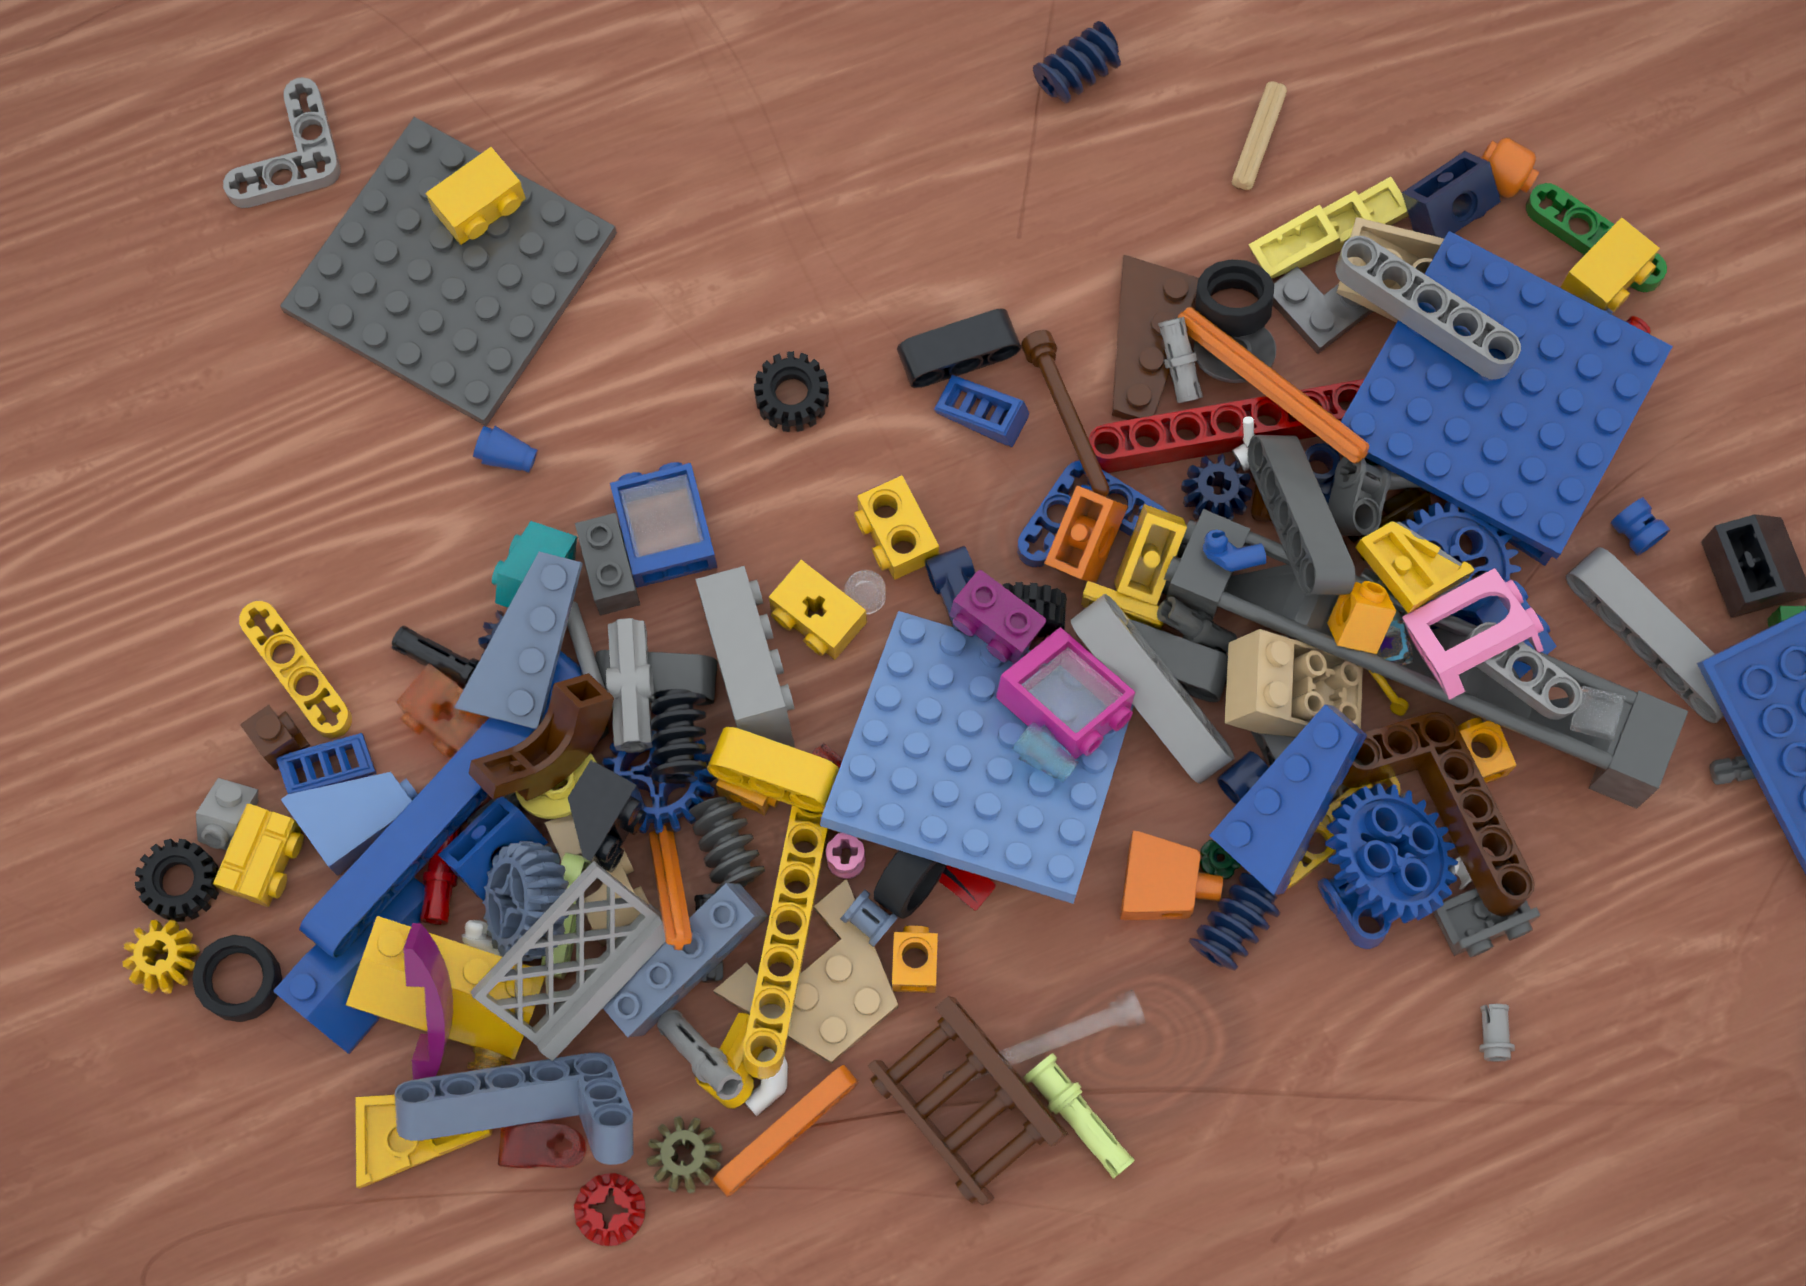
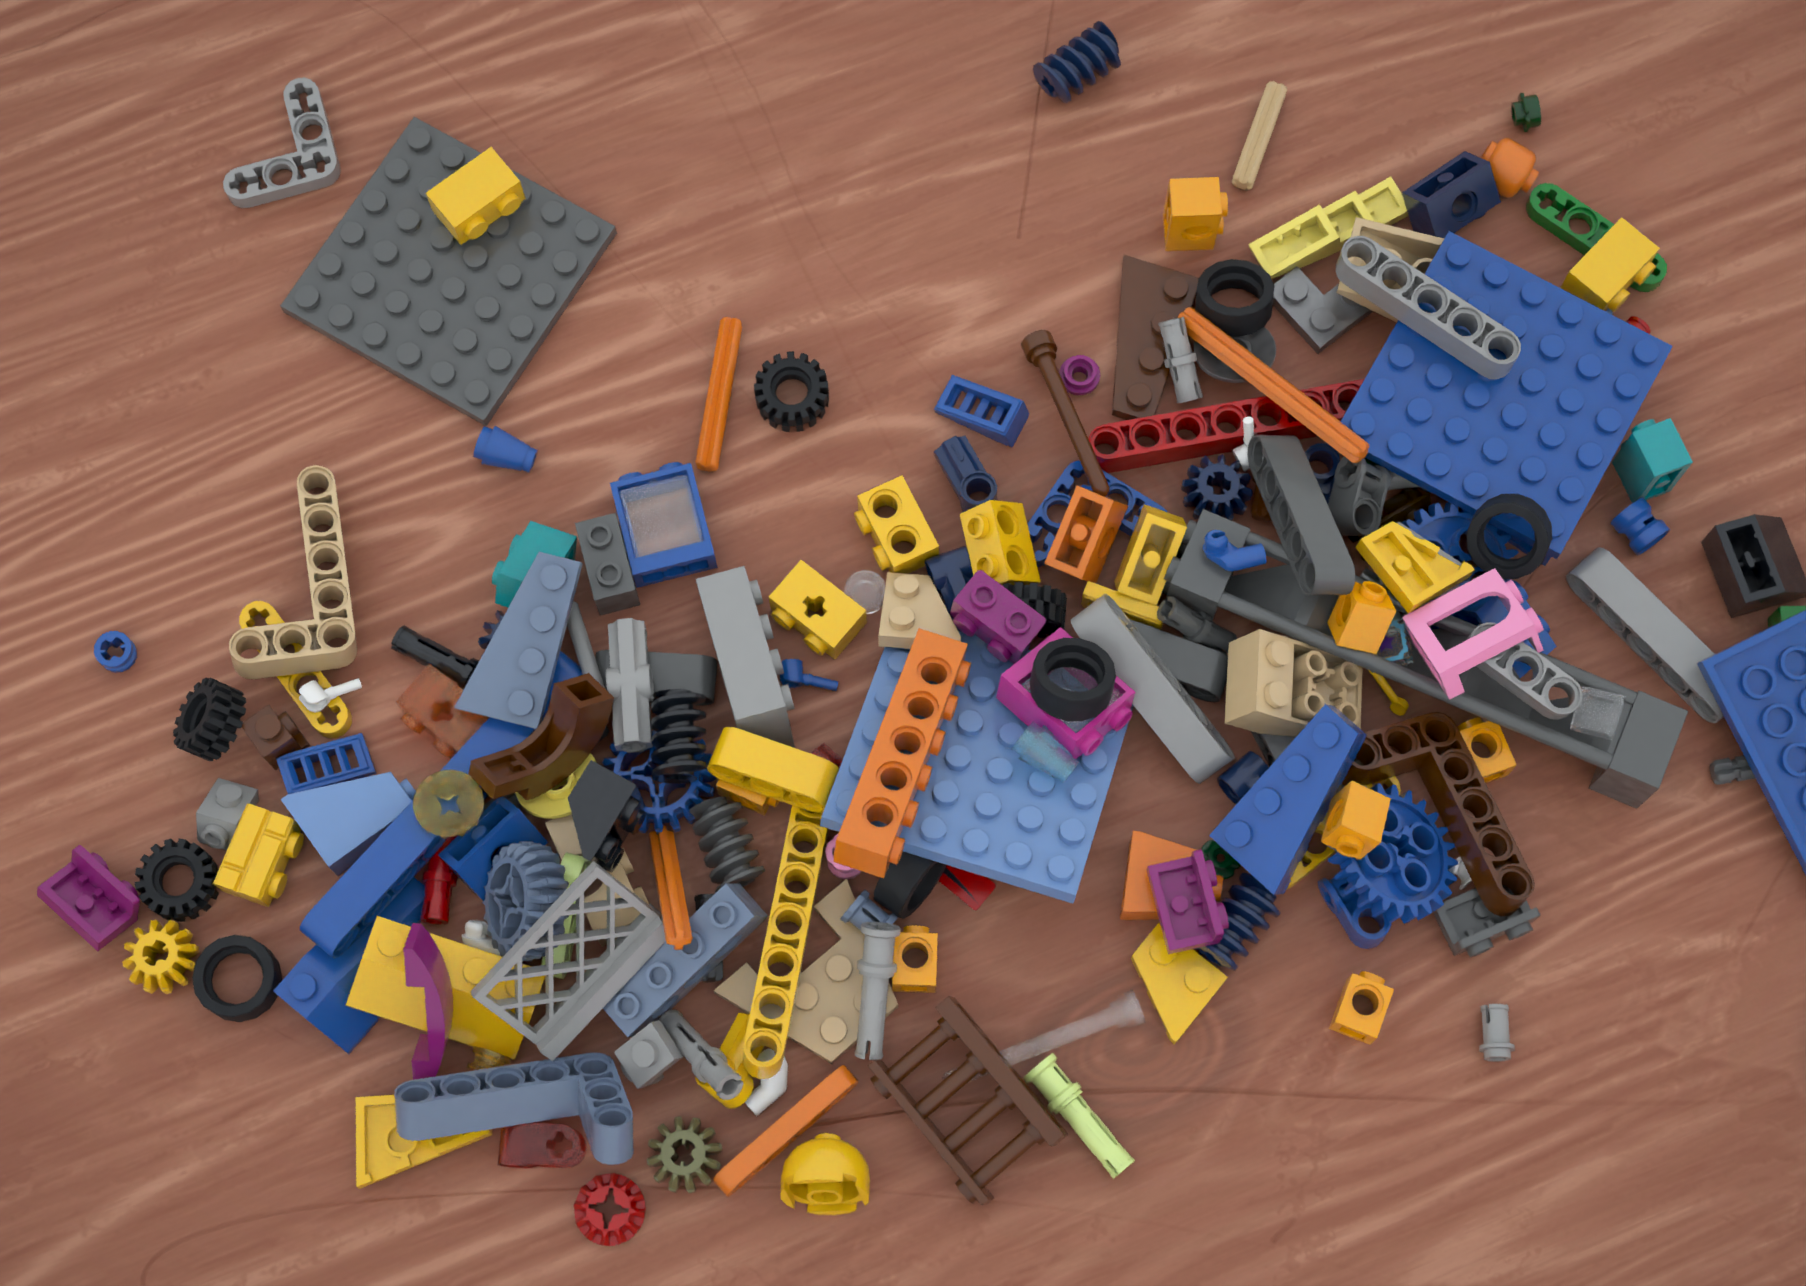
(91, 898): none -> magenta bracket
(115, 639): none -> blue bush
(209, 719): none -> black tyre
(316, 698): none -> white hand
(324, 586): none -> tan beam
(446, 785): none -> clear yellow gear
(648, 1055): none -> light grey bracket
(718, 394): none -> orange axle
(795, 678): none -> blue hand
(825, 1176): none -> yellow cylinder
(874, 847): none -> orange brick
(876, 969): none -> light grey pin
(912, 604): none -> tan wing
(958, 348): black beam -> none
(965, 471): none -> dark blue piece
(1000, 542): none -> yellow brick
(1072, 654): none -> black tyre
(1084, 365): none -> magenta plate
(1175, 982): none -> yellow wing
(1187, 902): none -> magenta bracket
(1193, 213): none -> light orange brick
(1348, 1020): none -> light orange brick
(1355, 820): none -> light orange brick
(1520, 506): none -> black tyre
(1526, 112): none -> dark green plate
(1651, 460): none -> teal brick

